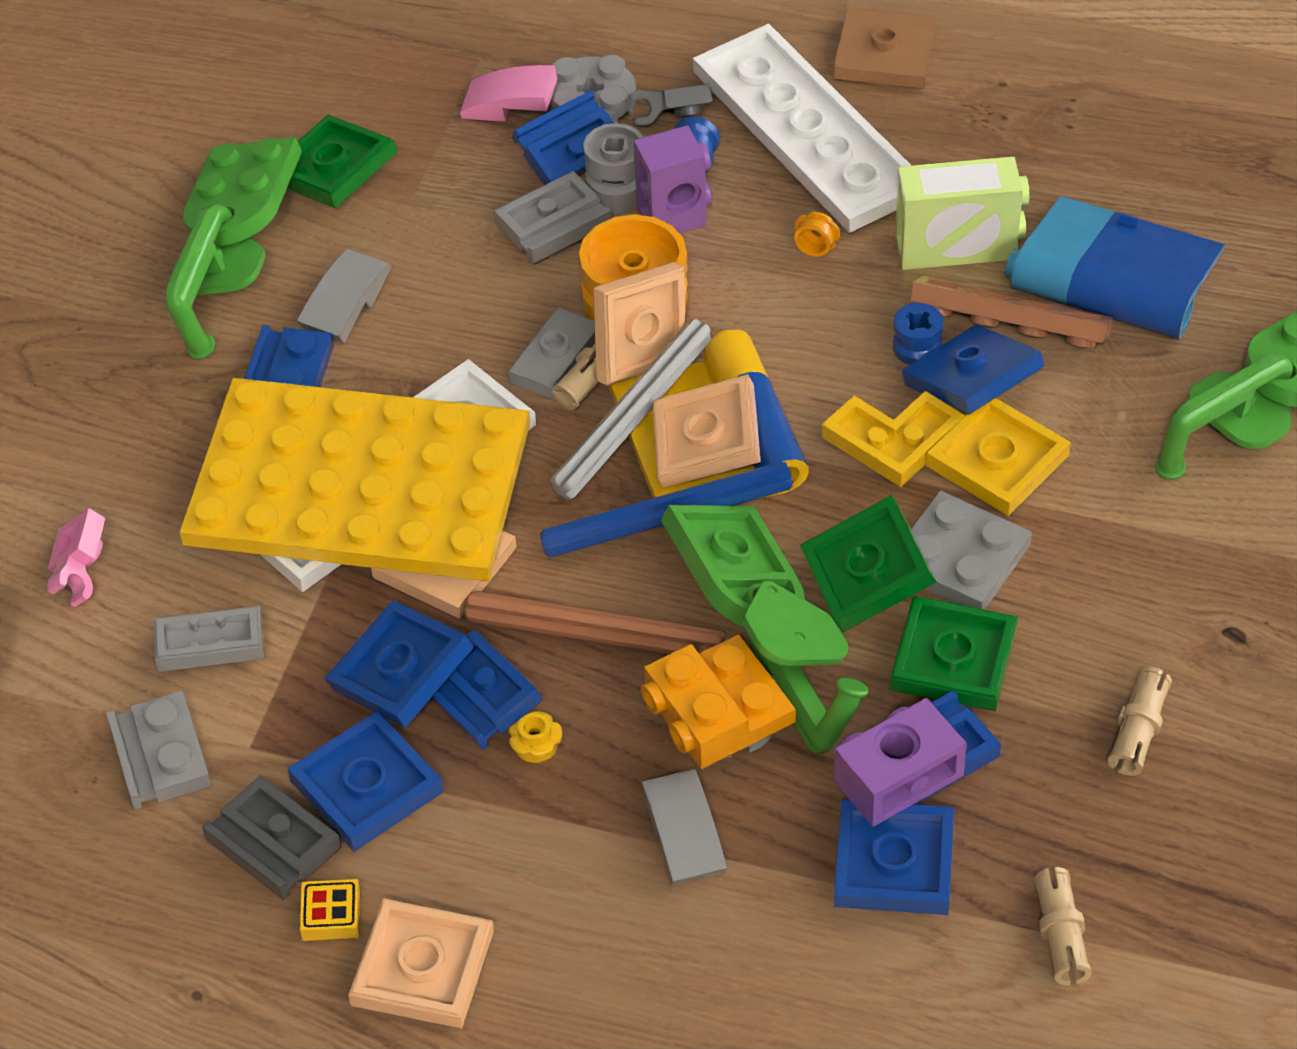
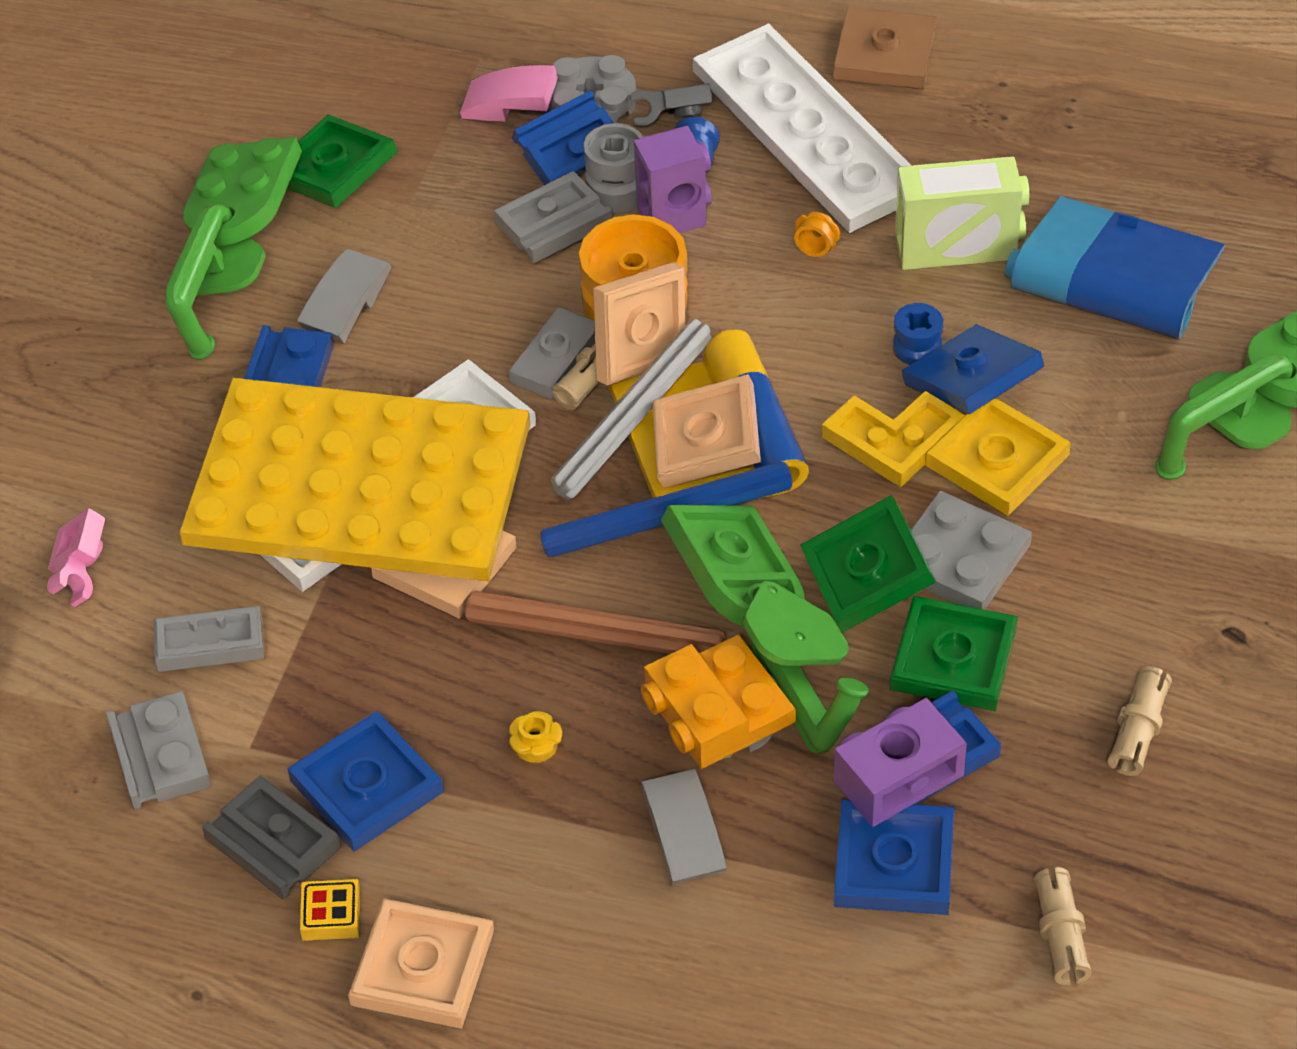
(399, 663): blue plate -> none
(485, 693): blue plate -> none
(1030, 315): nougat plate -> none

